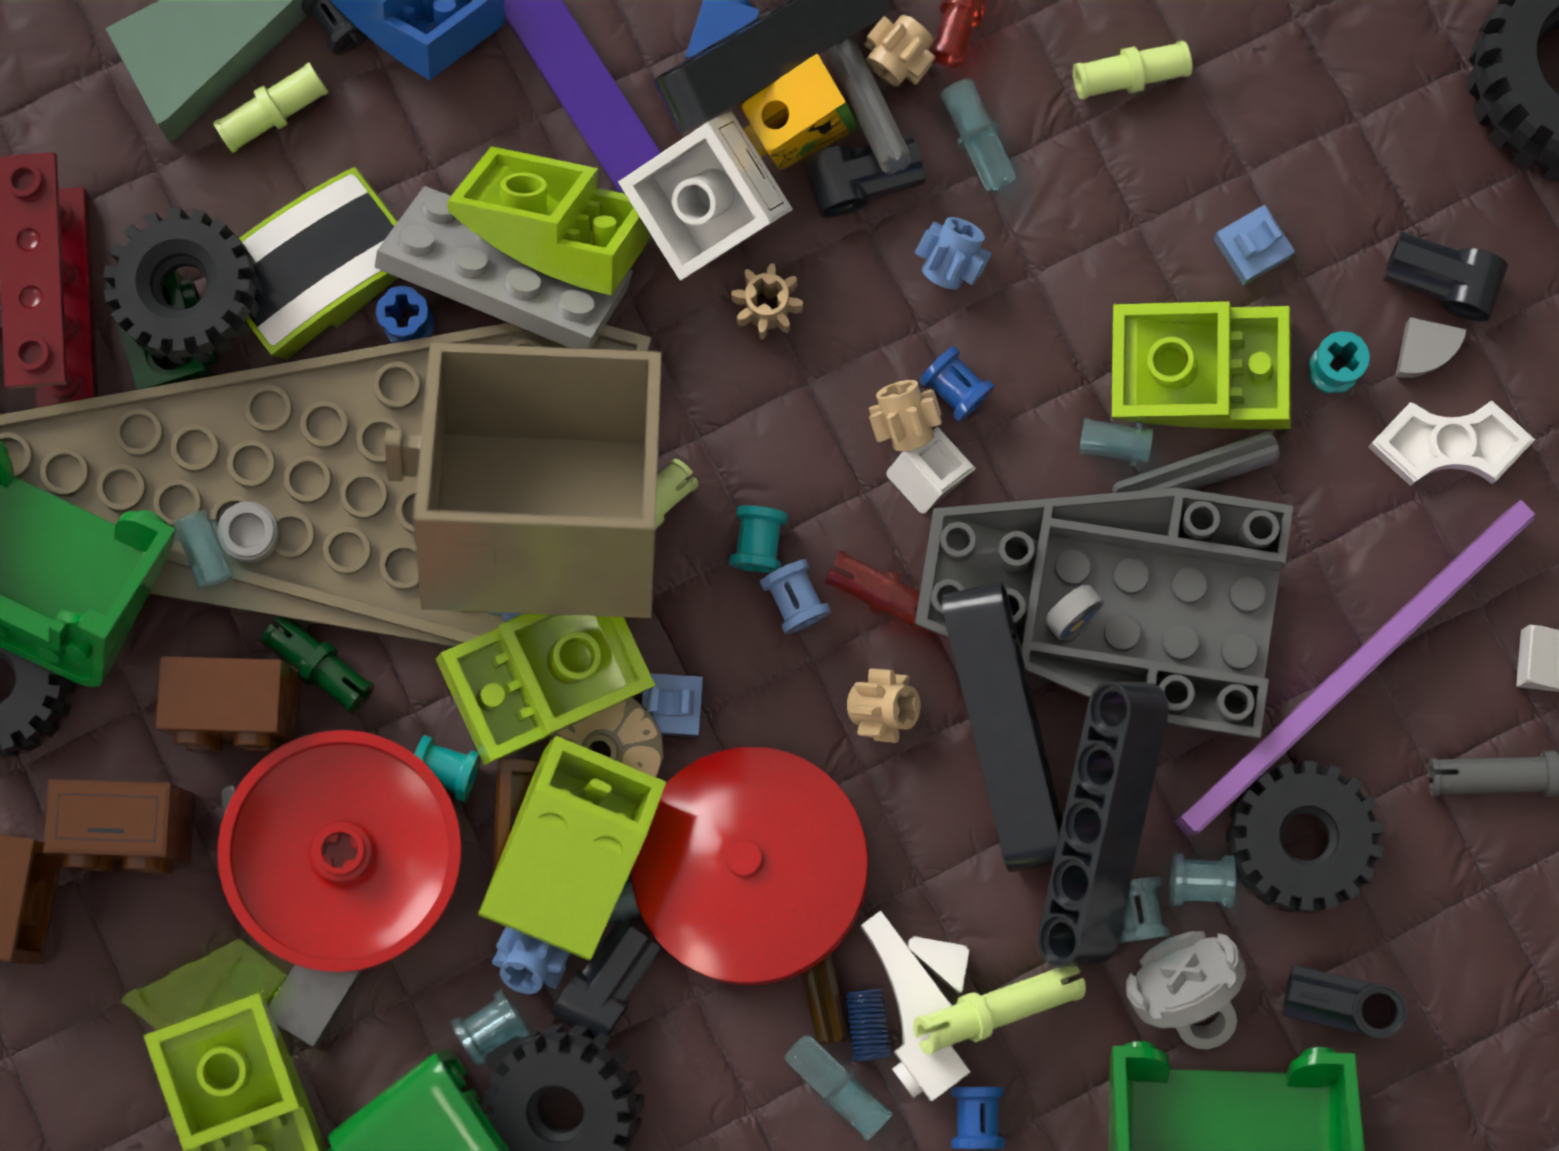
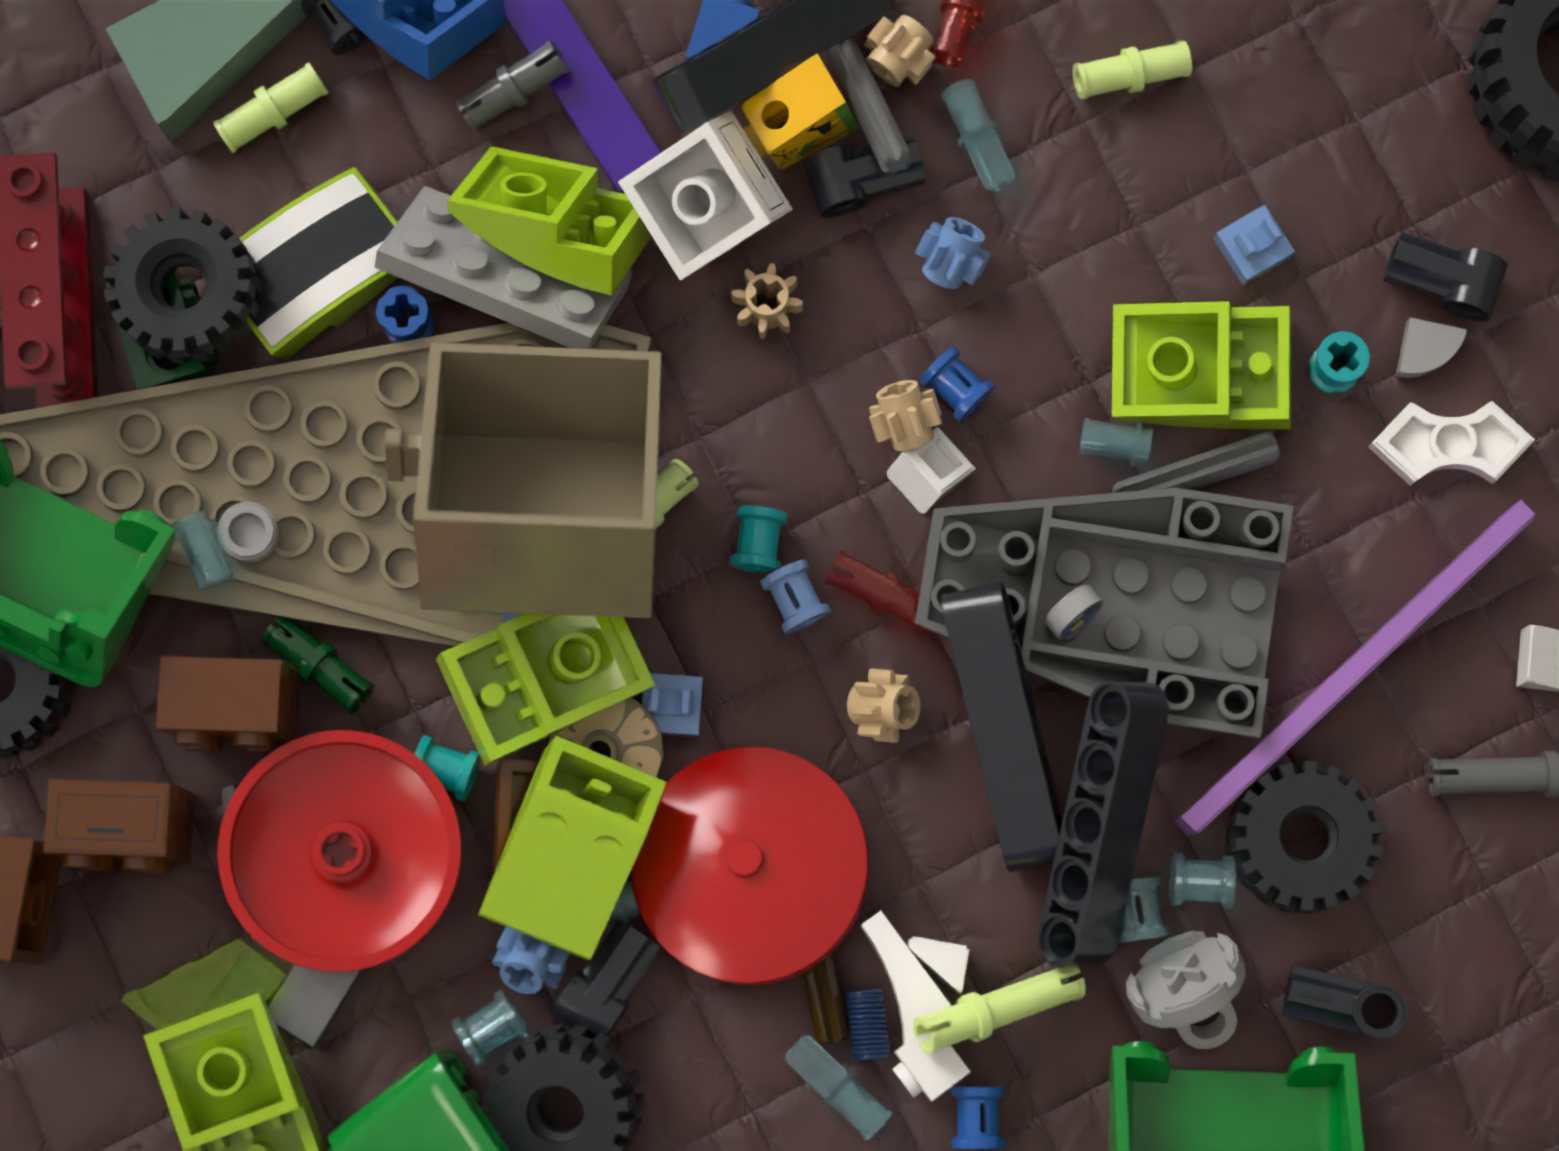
(513, 85): none -> dark grey pin

